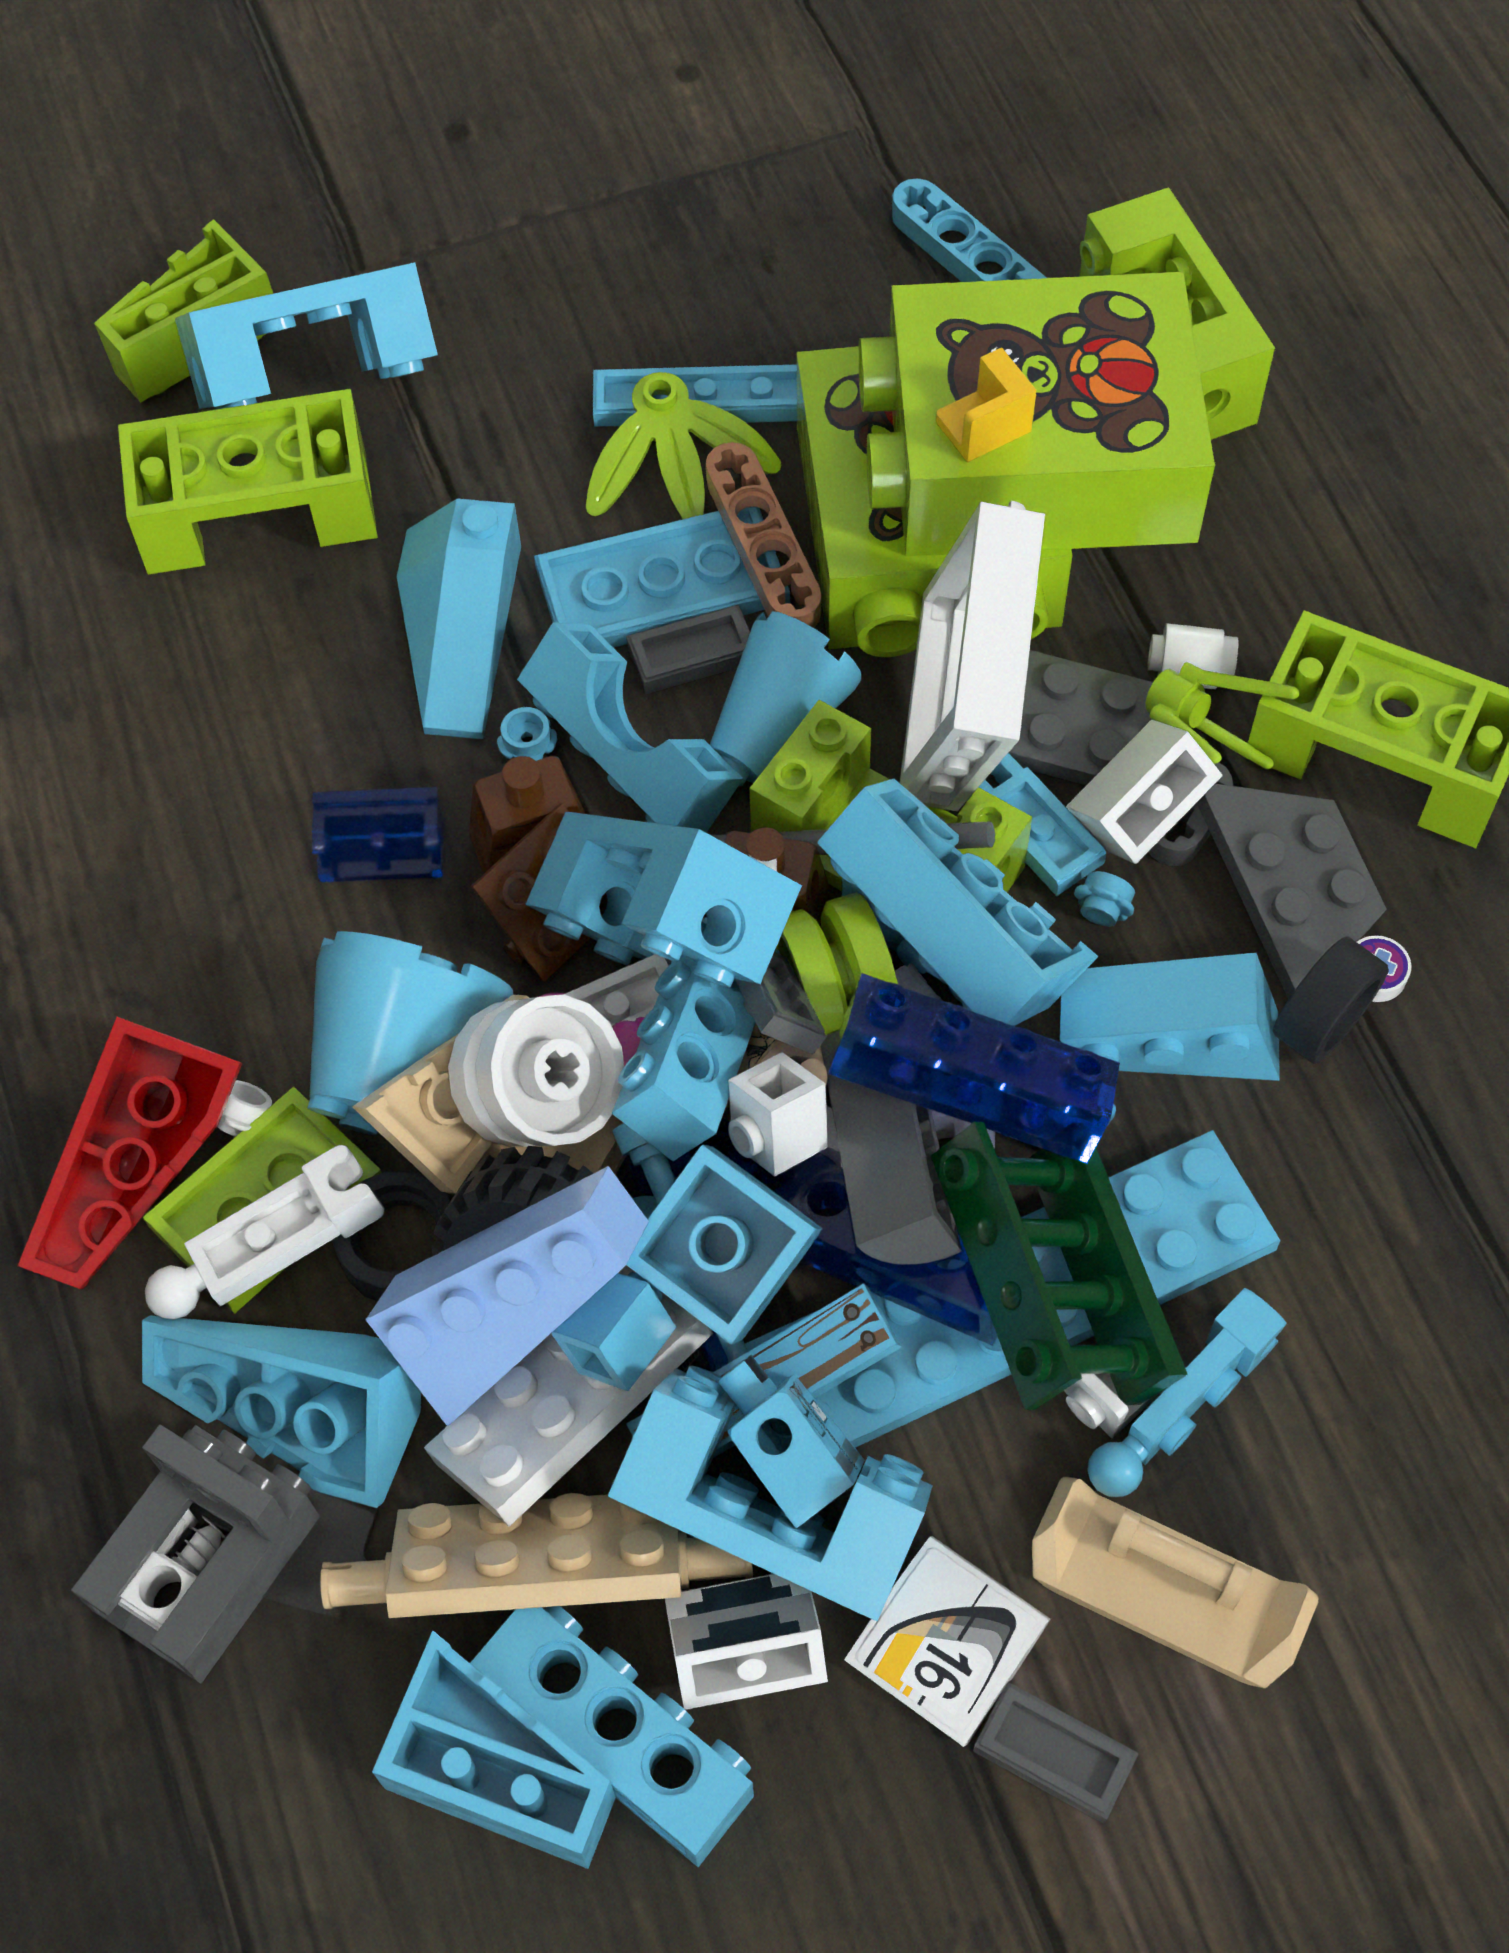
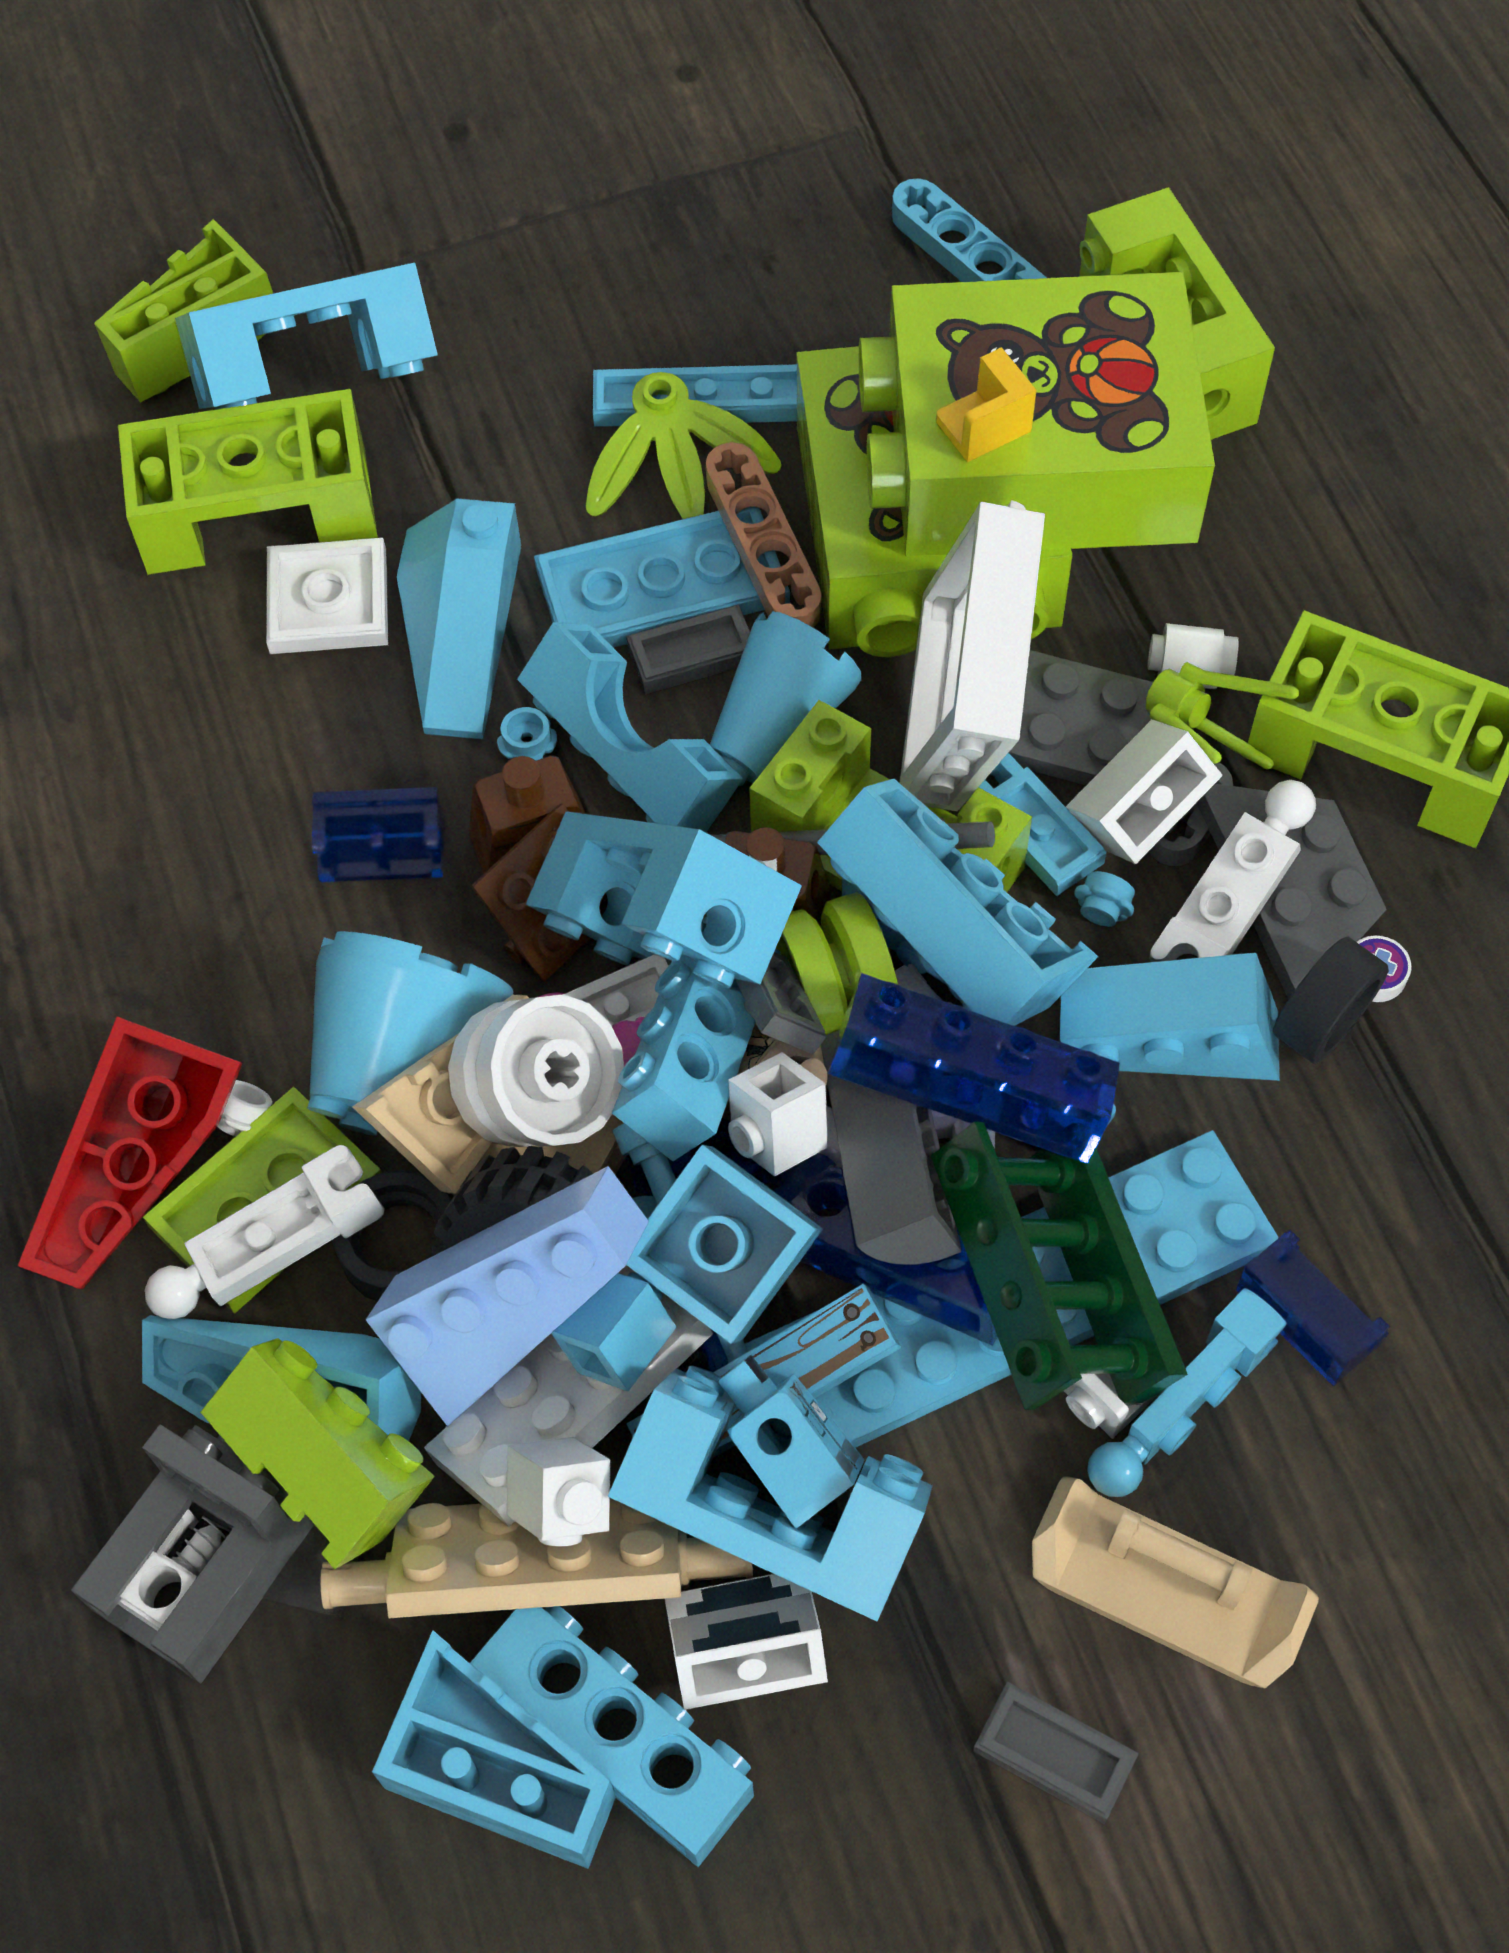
(317, 1447): none -> lime wedge
(326, 596): none -> white plate
(558, 1490): none -> white brick
(947, 1640): slope -> none
(1239, 878): none -> white plate
(1317, 1314): none -> clear blue hinge

